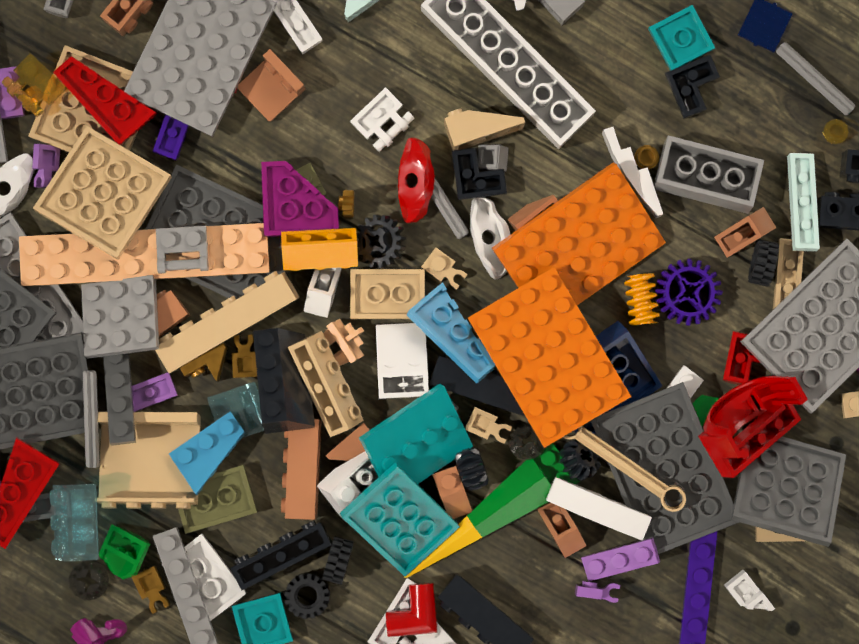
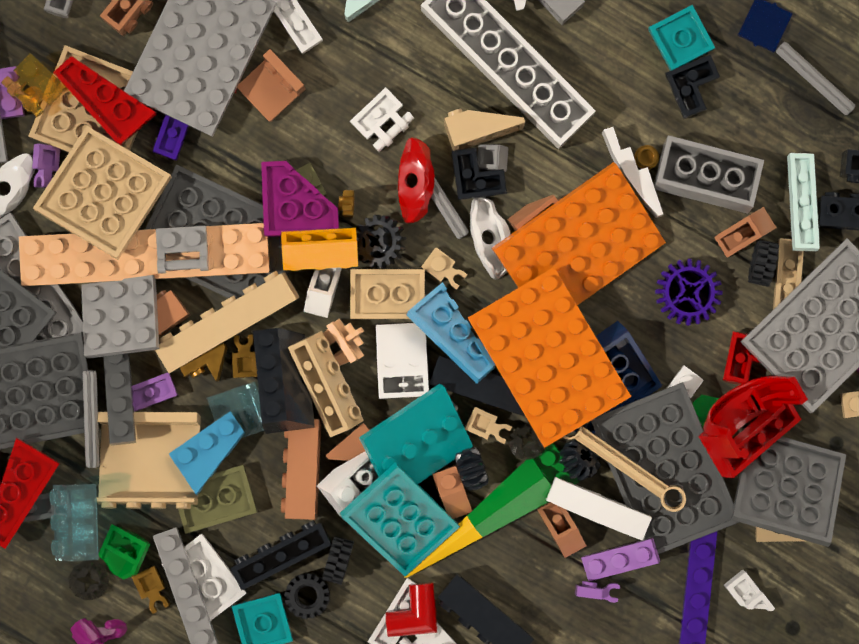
(641, 299): light orange piece -> none
(835, 131): clear yellow plate -> none

